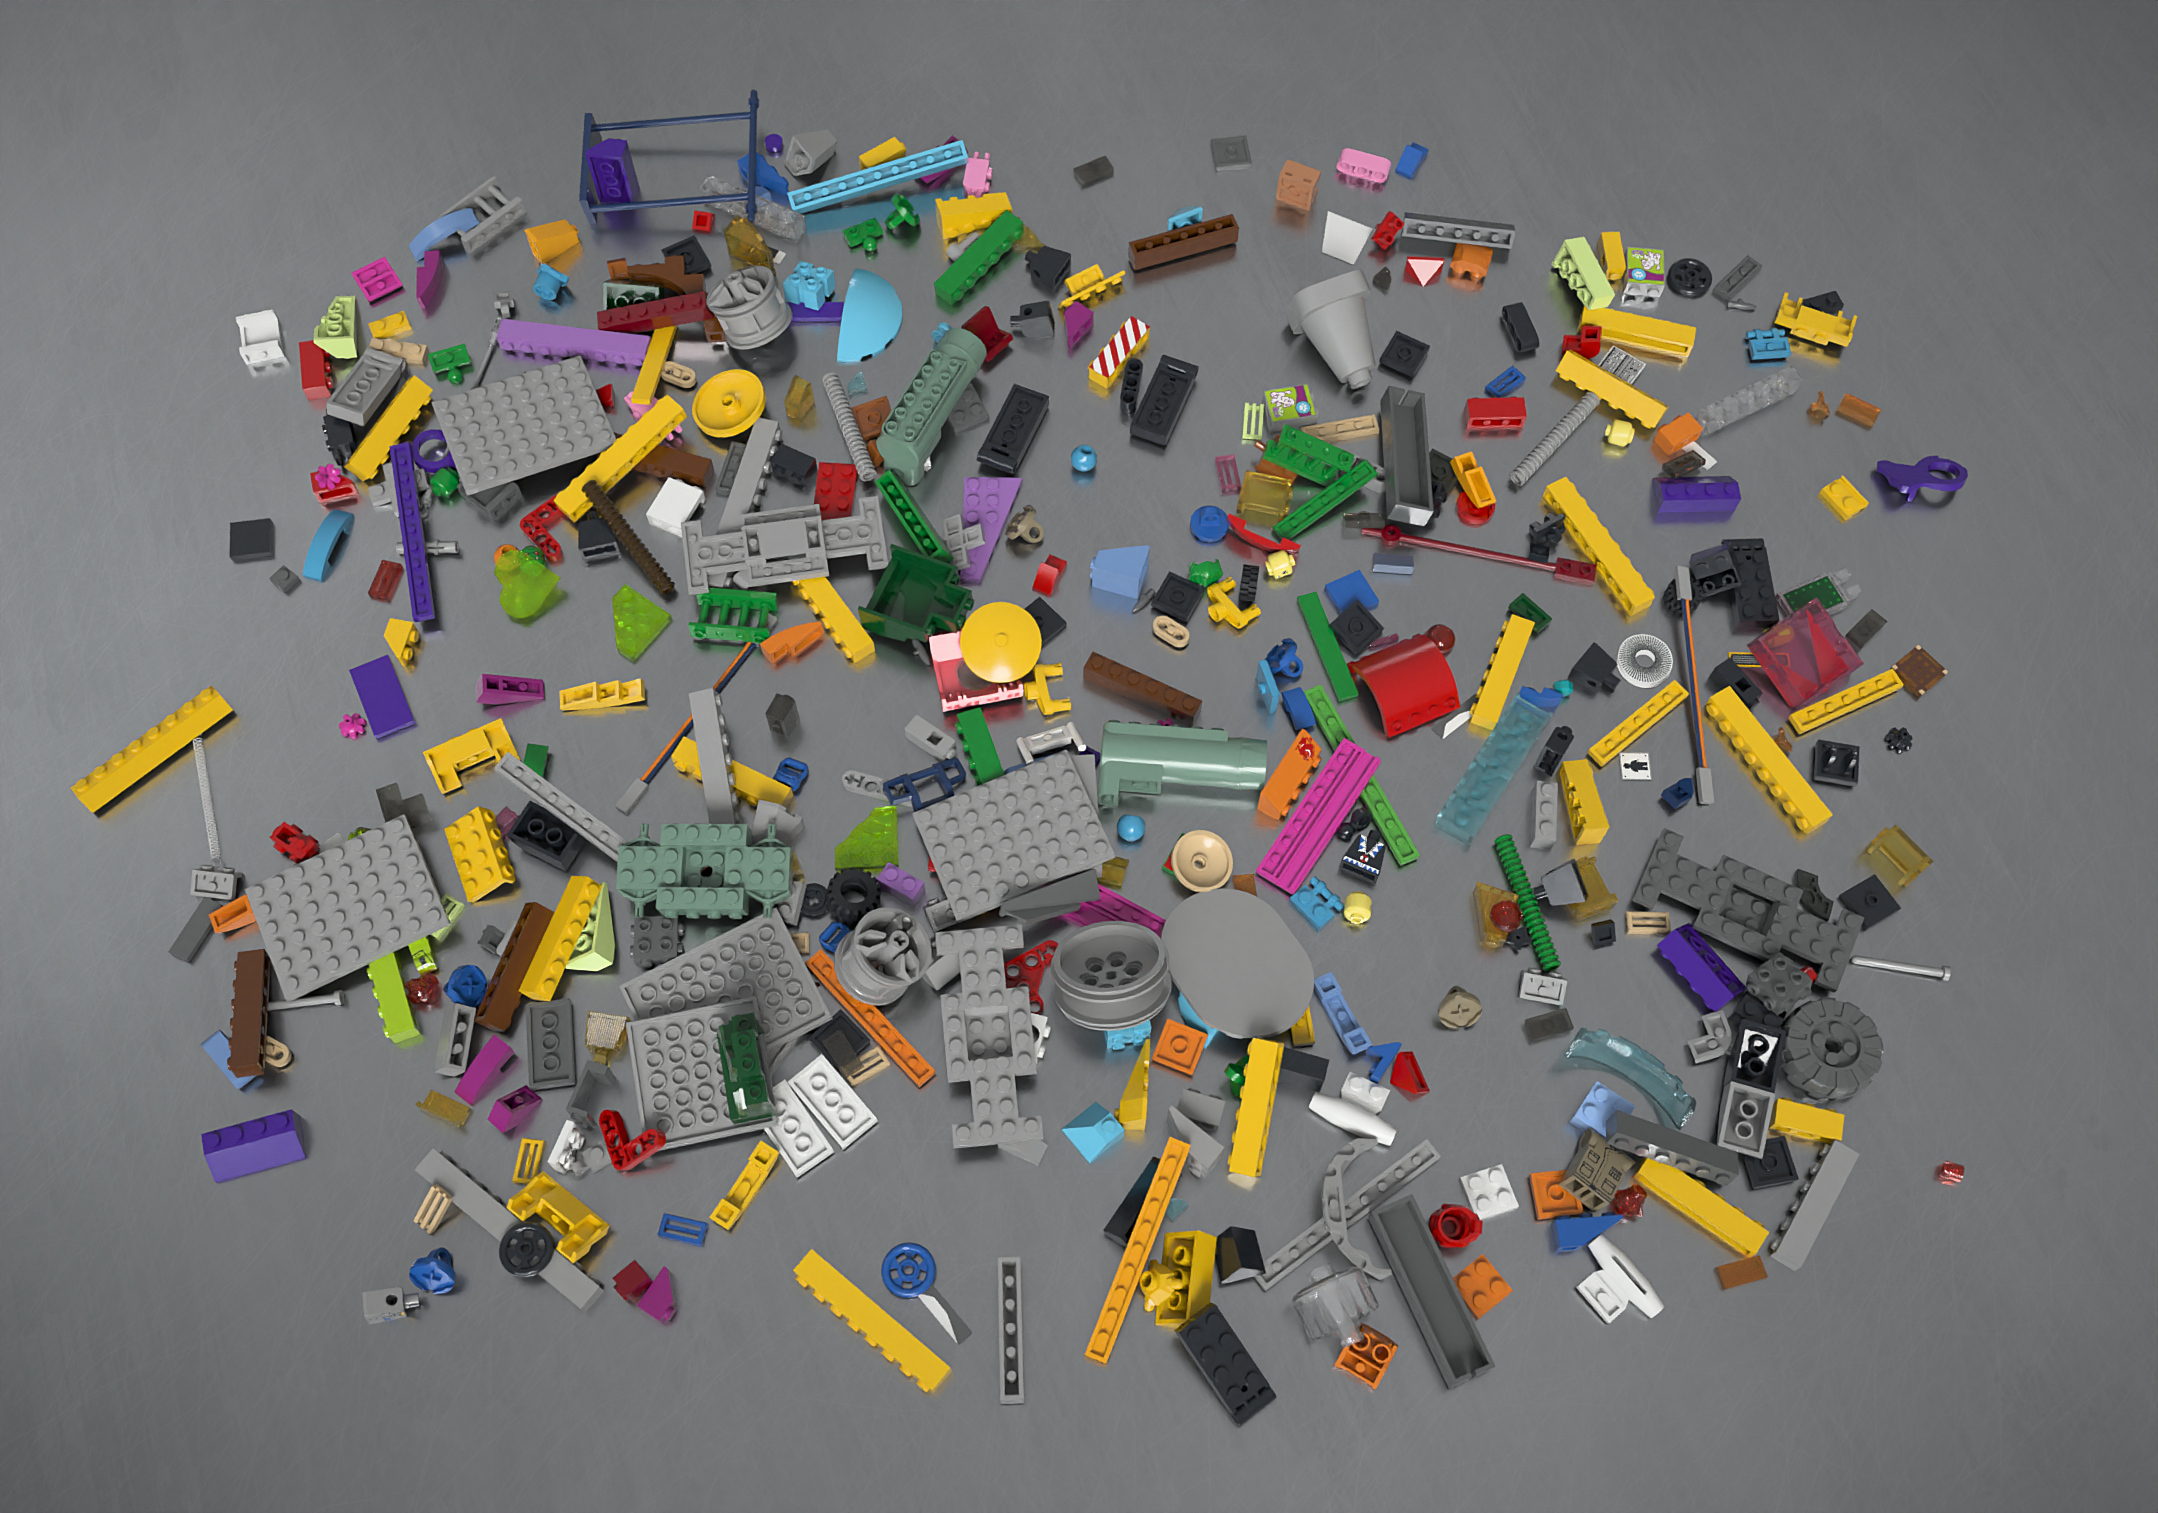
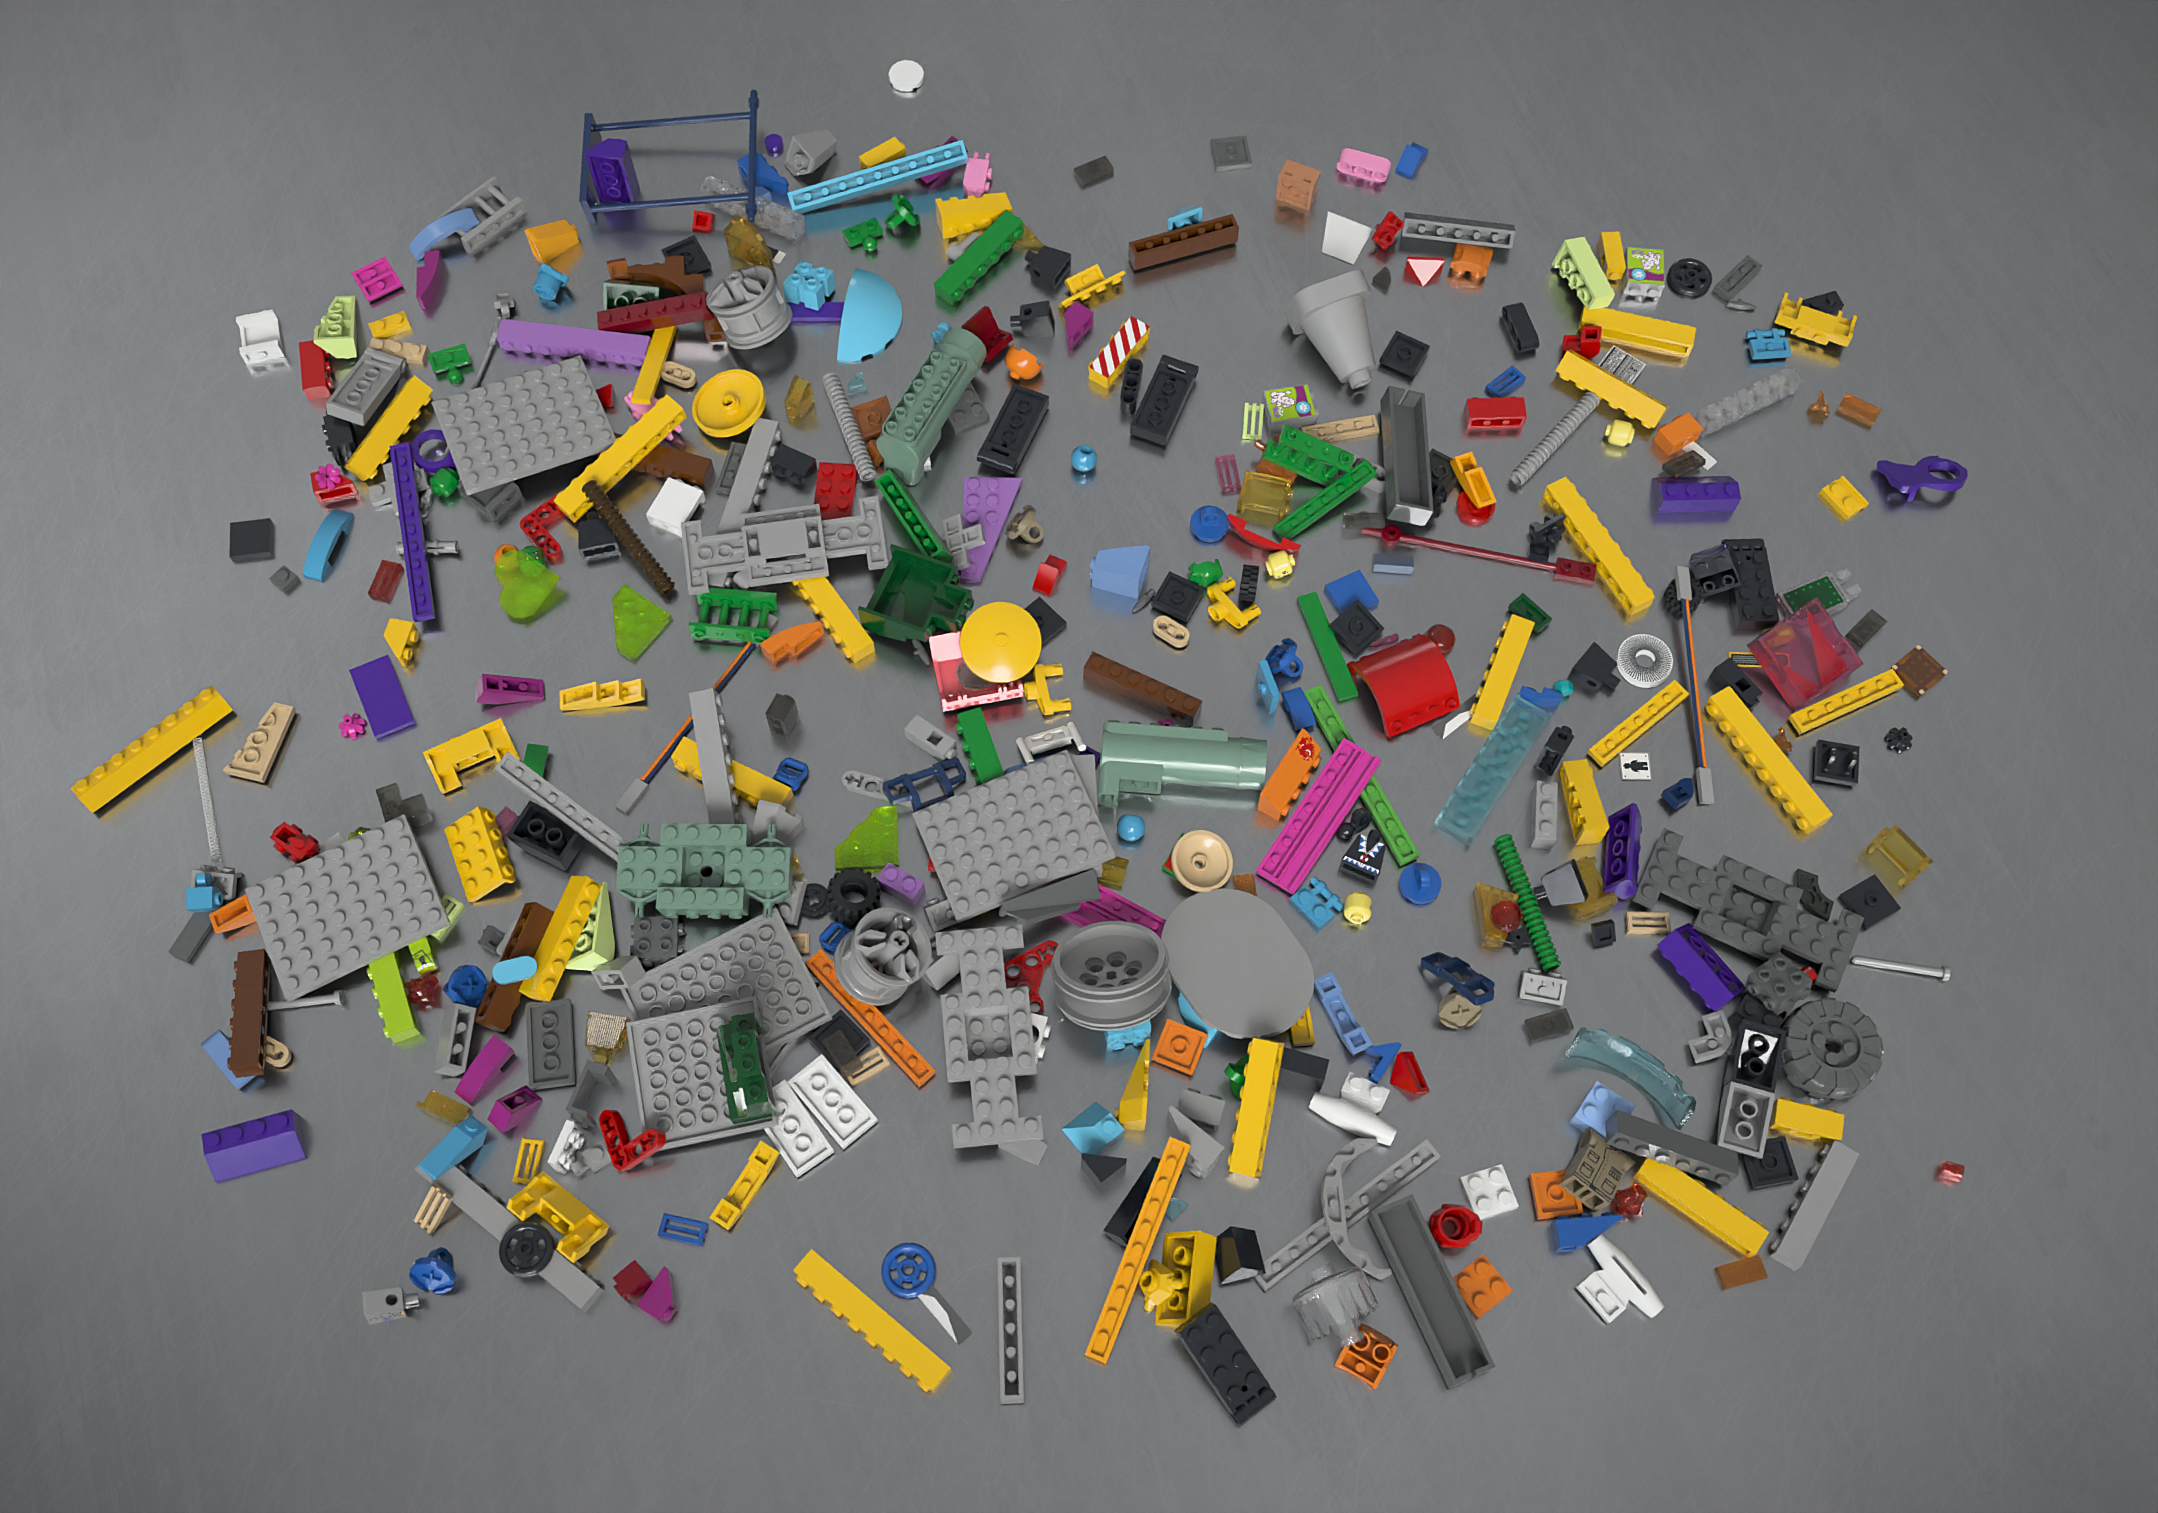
(203, 897): none -> dark azure brick
(263, 745): none -> tan wing
(455, 1147): none -> dark azure slope
(514, 970): none -> medium azure tile
(619, 973): none -> light grey slope
(906, 75): none -> white tile
(1022, 363): none -> orange cylinder
(1103, 1169): none -> black slope
(1420, 883): none -> blue tile
(1465, 987): none -> dark blue bar
(1622, 852): none -> dark purple slope

